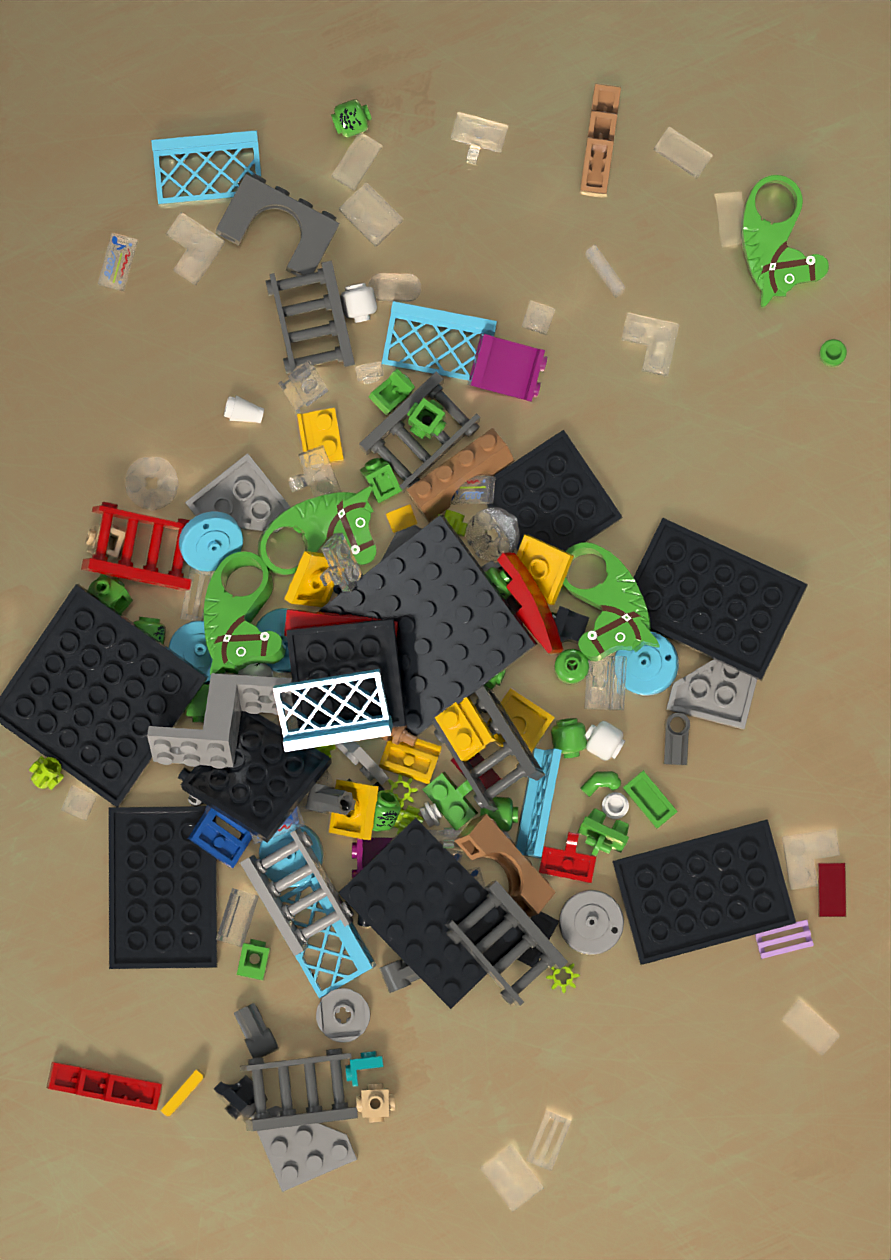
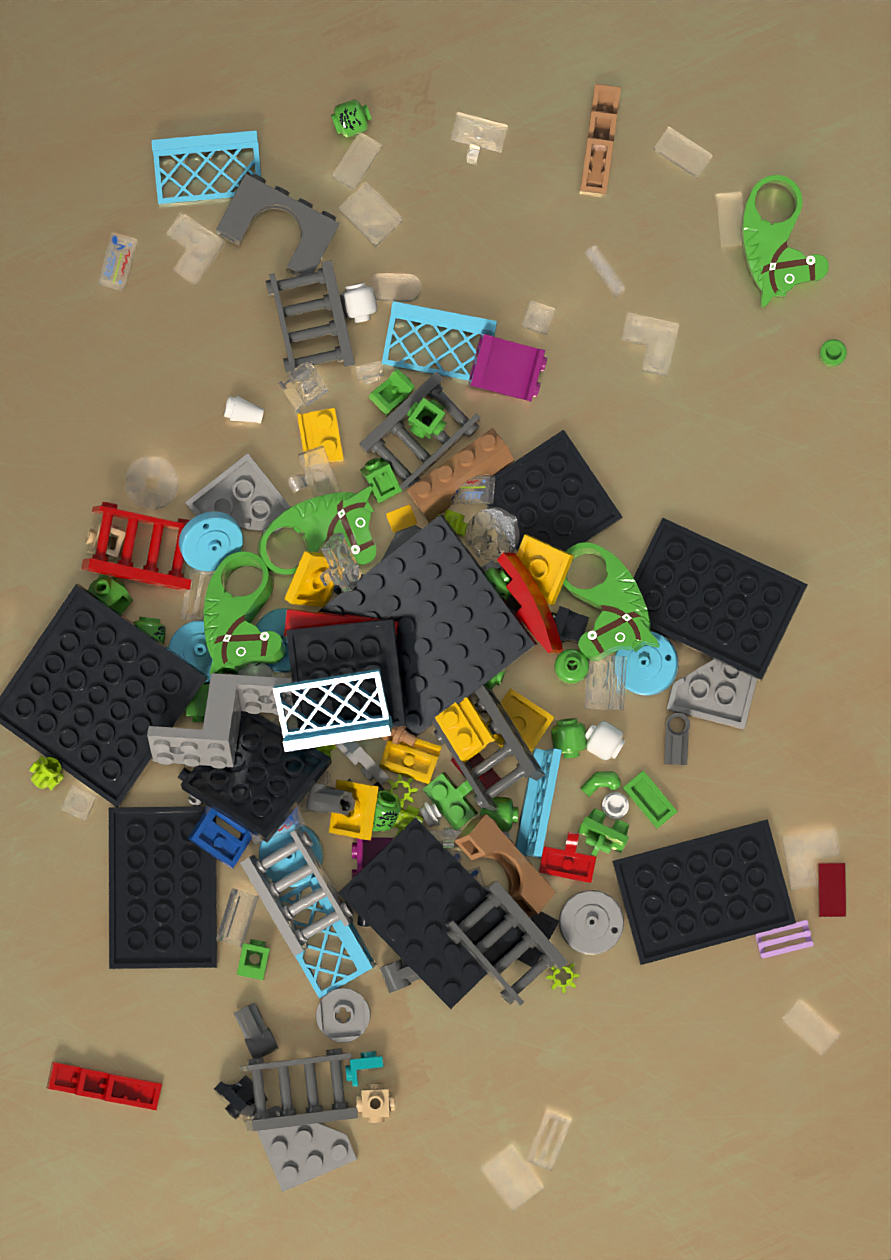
(184, 1091): yellow tile -> none

